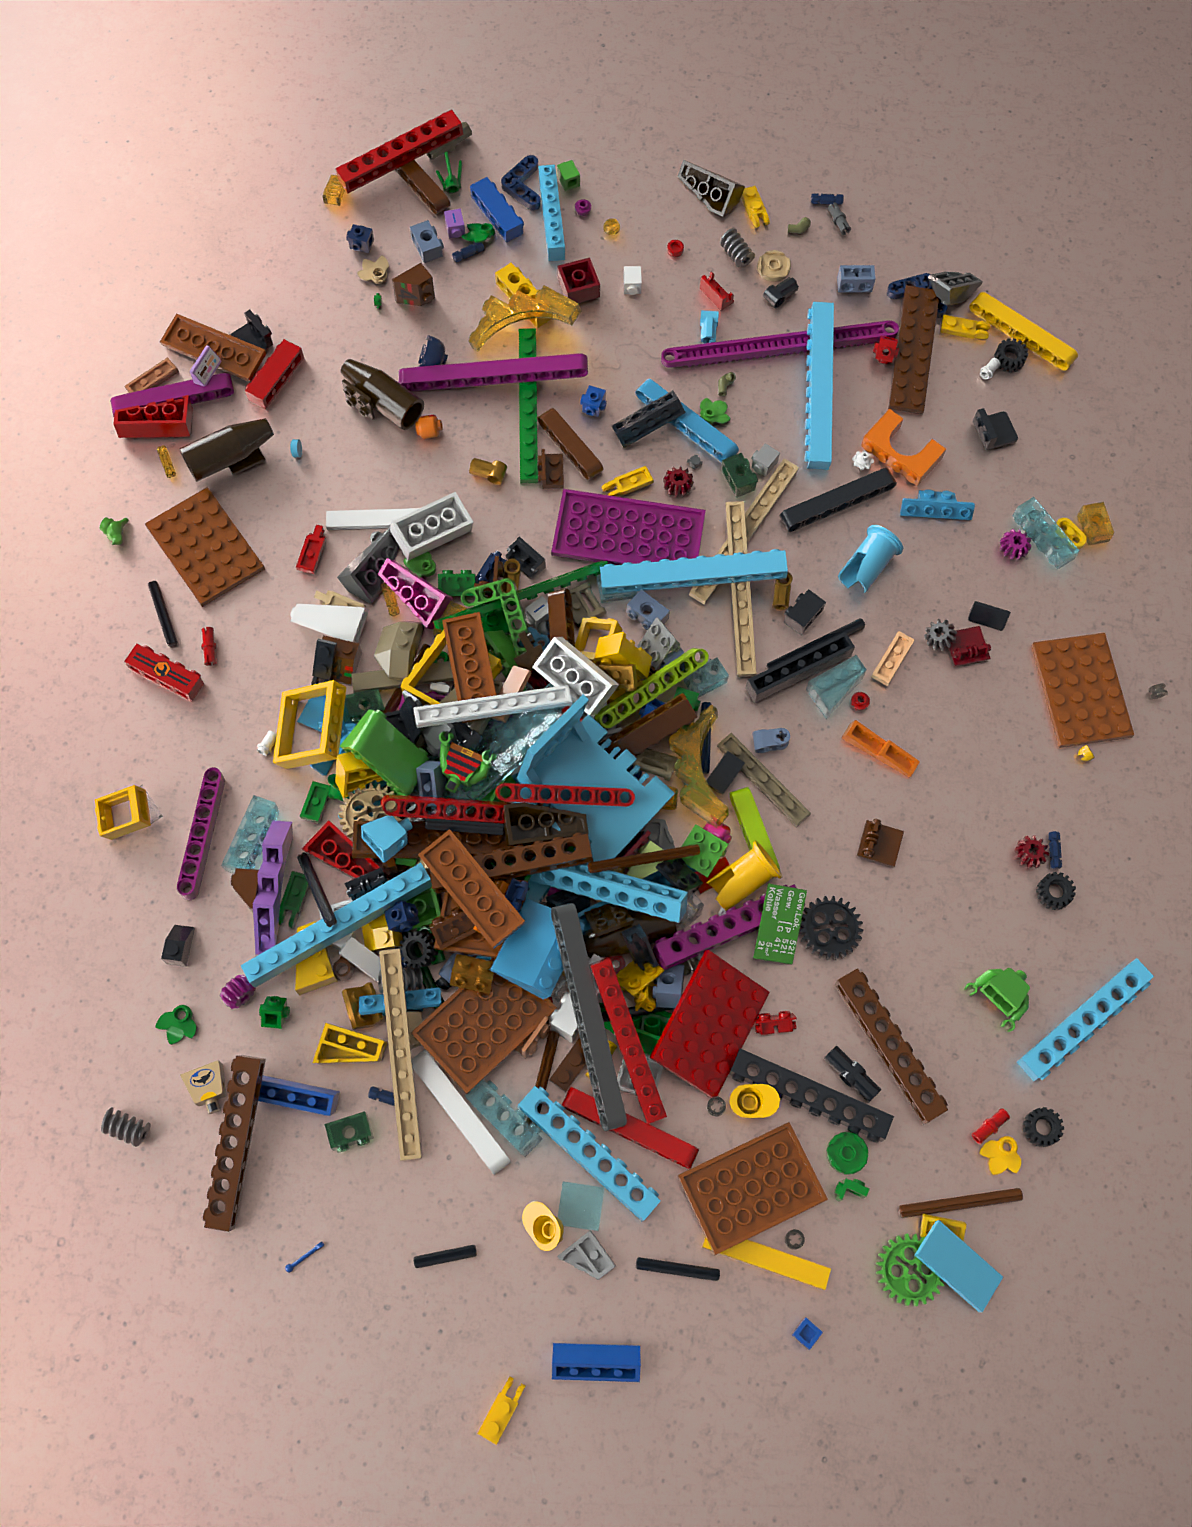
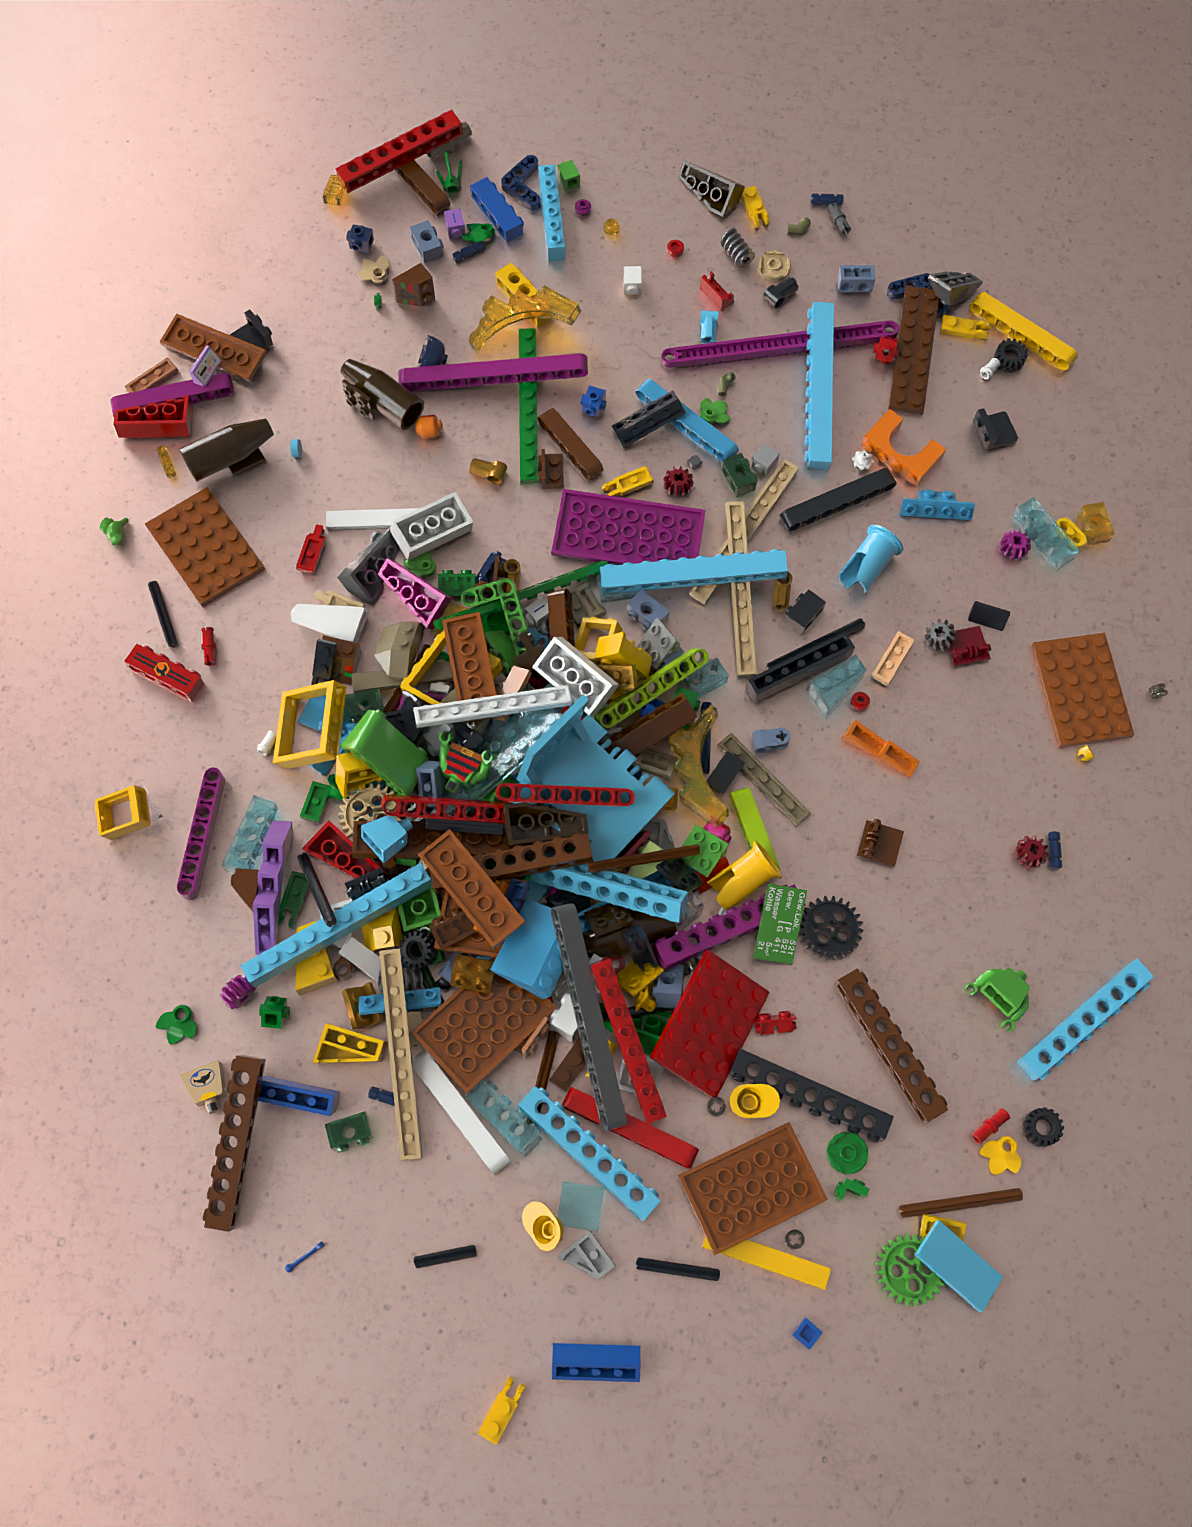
(123, 1128): flat silver piece -> none
(178, 945): black slope -> none
(274, 374): red brick -> none
(390, 600): clear yellow axle -> none
(401, 917): dark blue brick -> none
(530, 560): black hinge -> none
(579, 280): dark red brick -> none
(852, 1074): black piece -> none
(1064, 883): black tyre -> none

